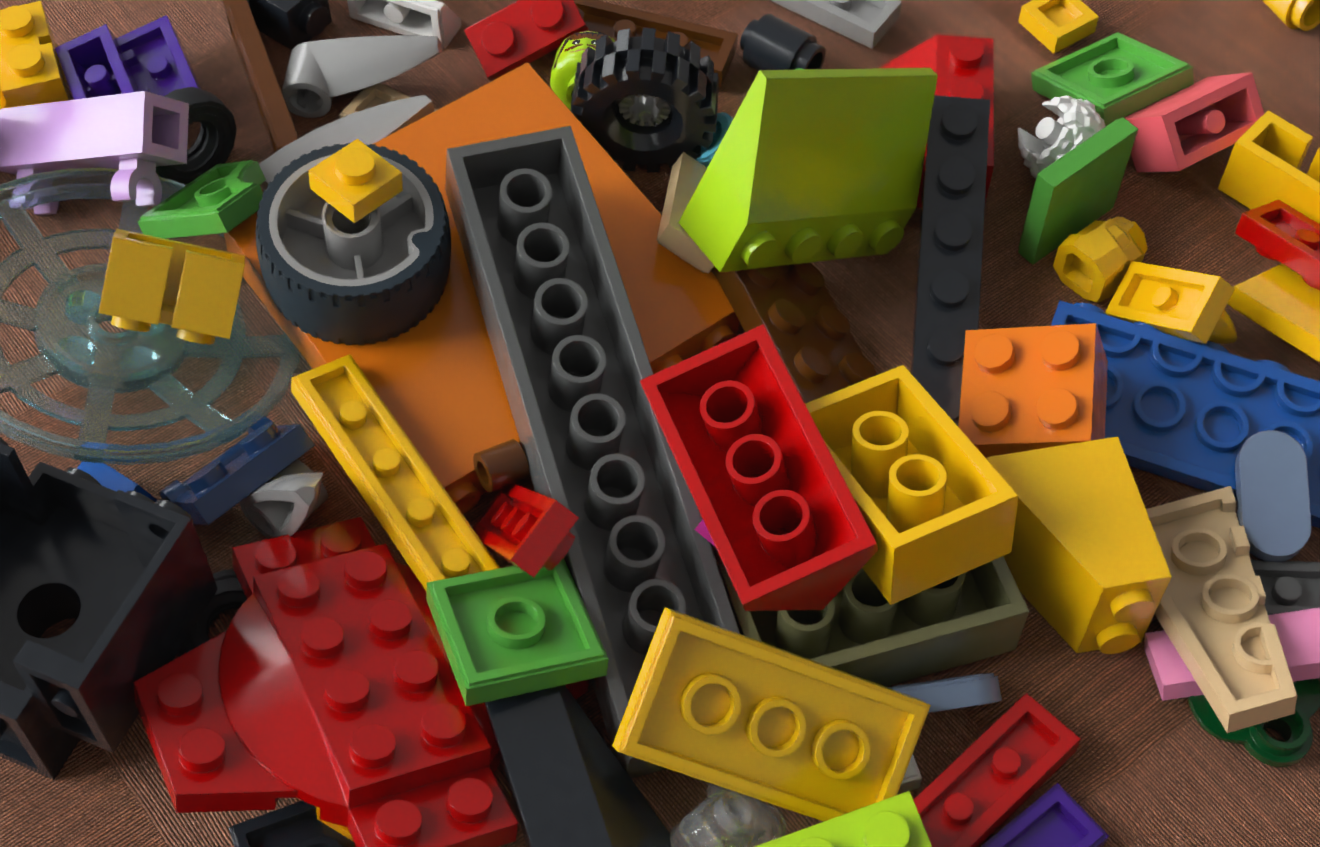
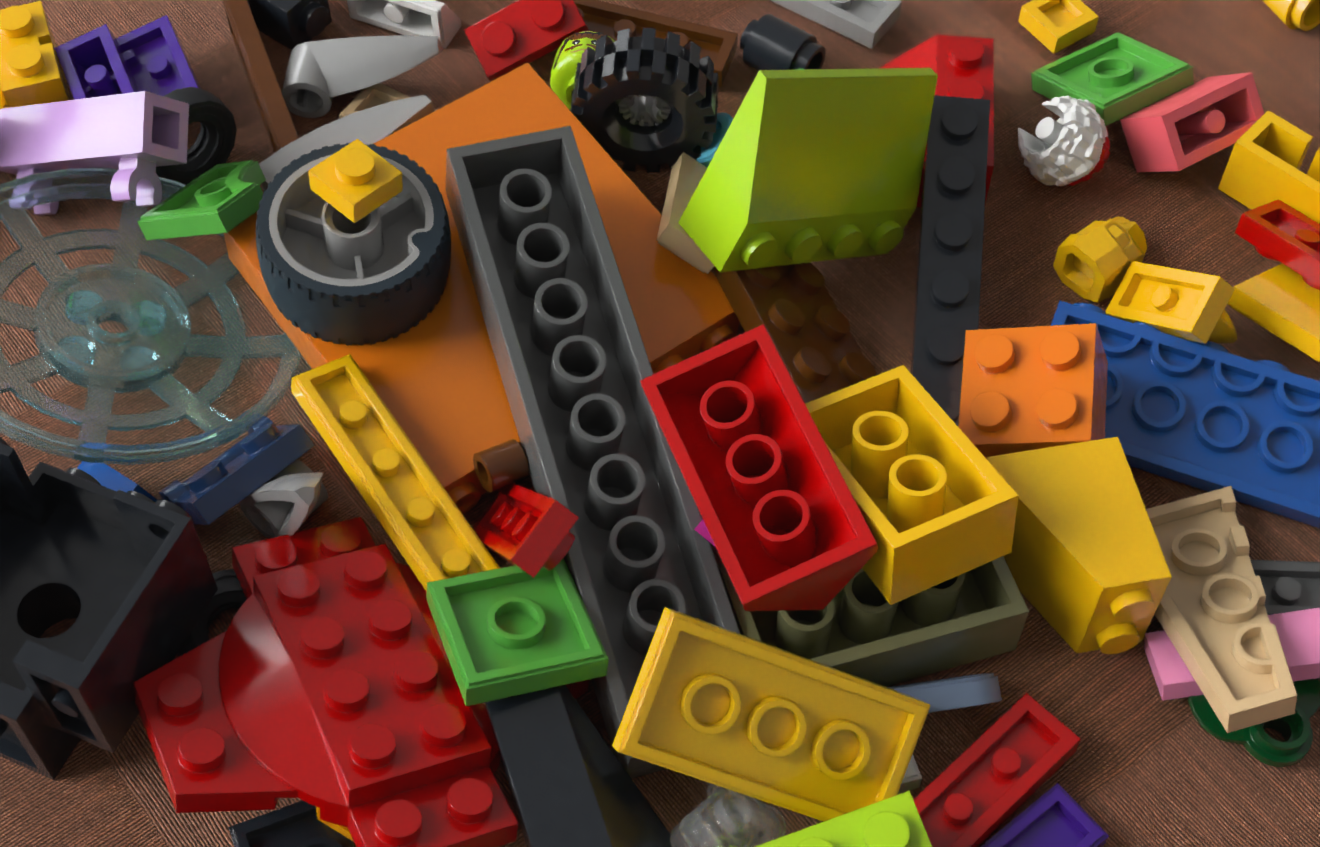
(172, 285): yellow piece -> none
(1076, 189): bright green tile -> none
(1273, 495): sand blue tile -> none

